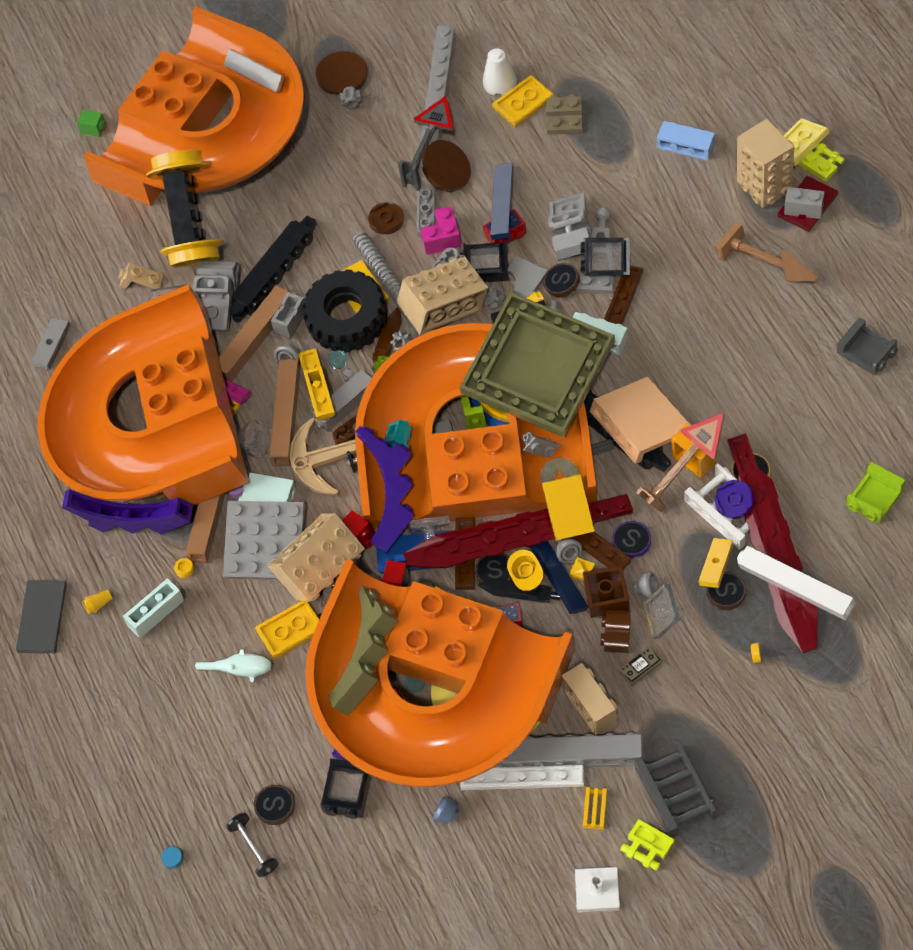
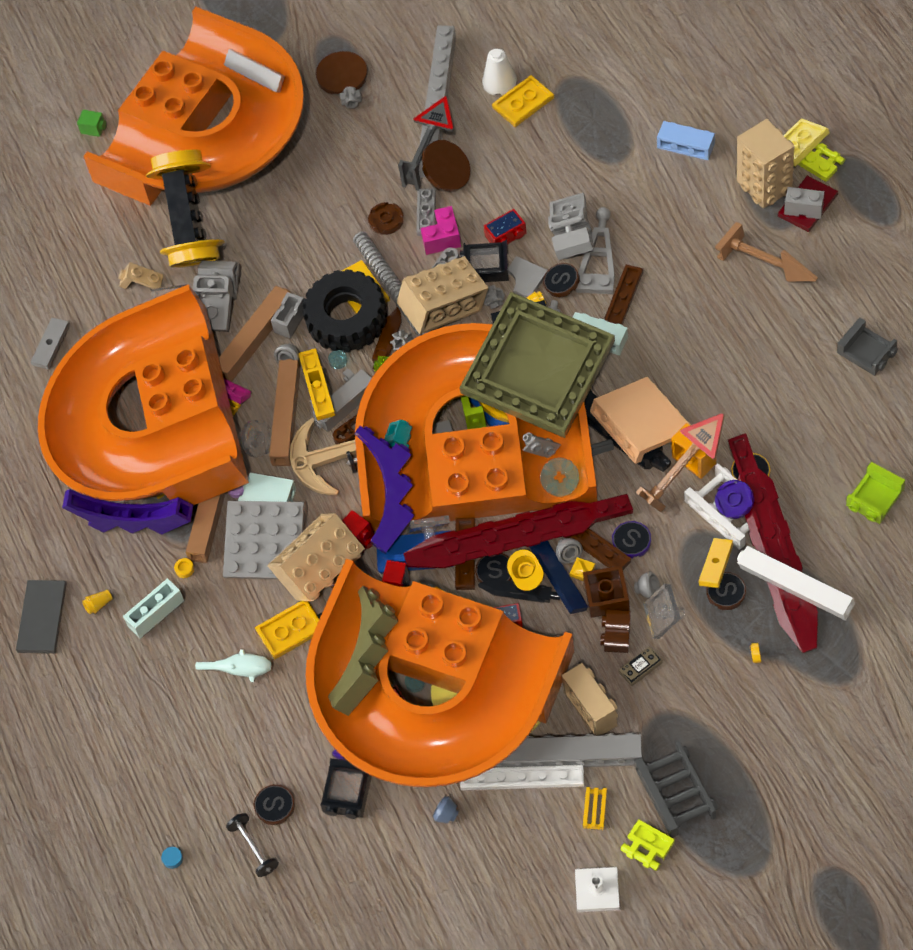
(271, 267): black hinge -> none
(502, 201): tile -> none
(564, 114): dark tan plate -> none
(568, 507): yellow tile -> none
(605, 256): window -> none

